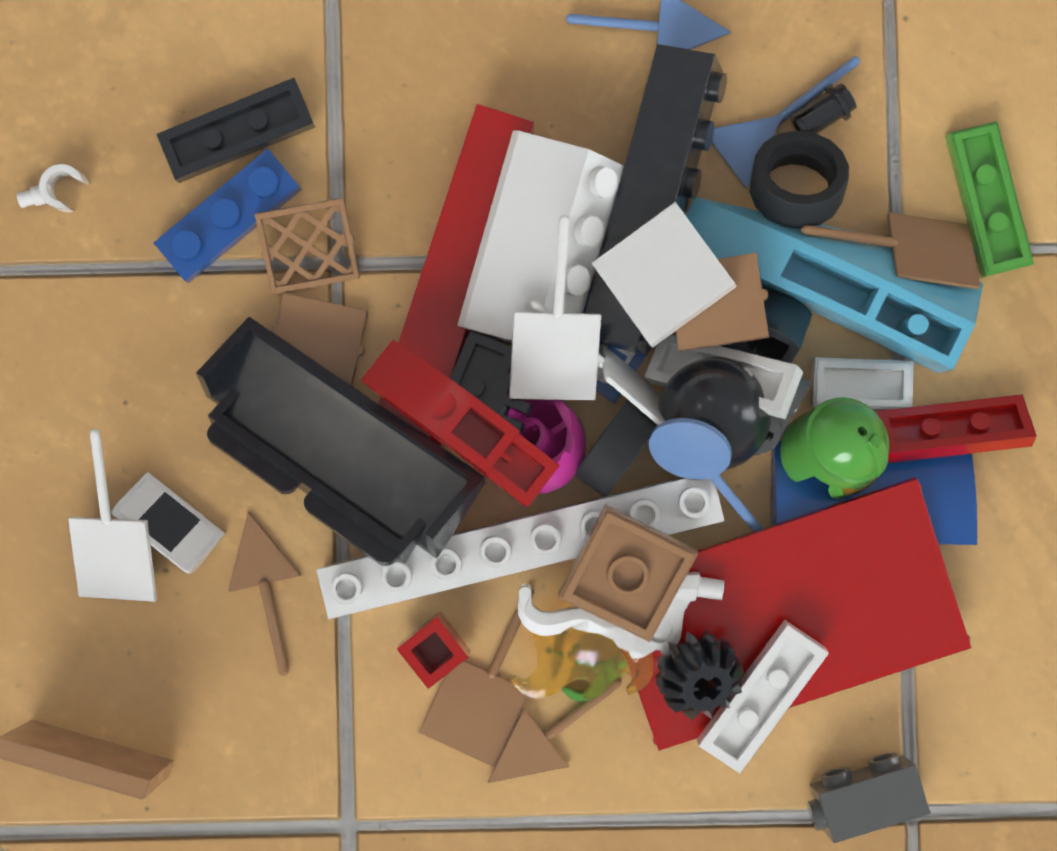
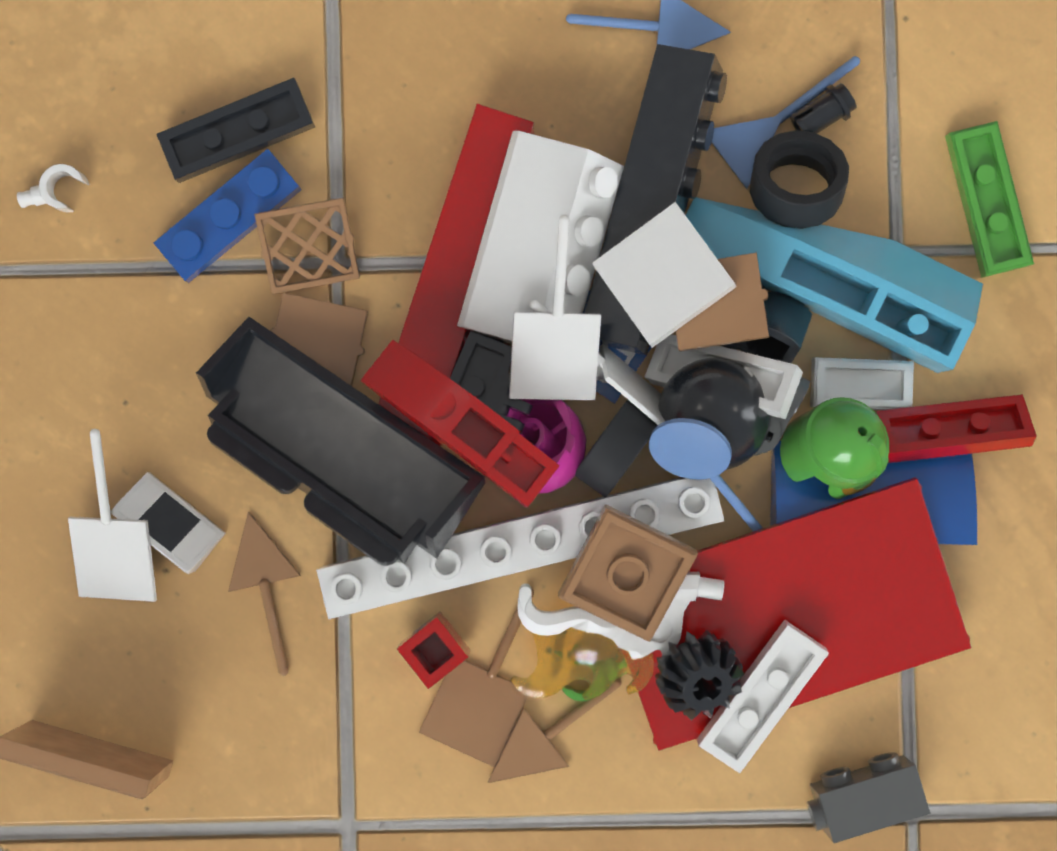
(920, 248): medium nougat piece -> none

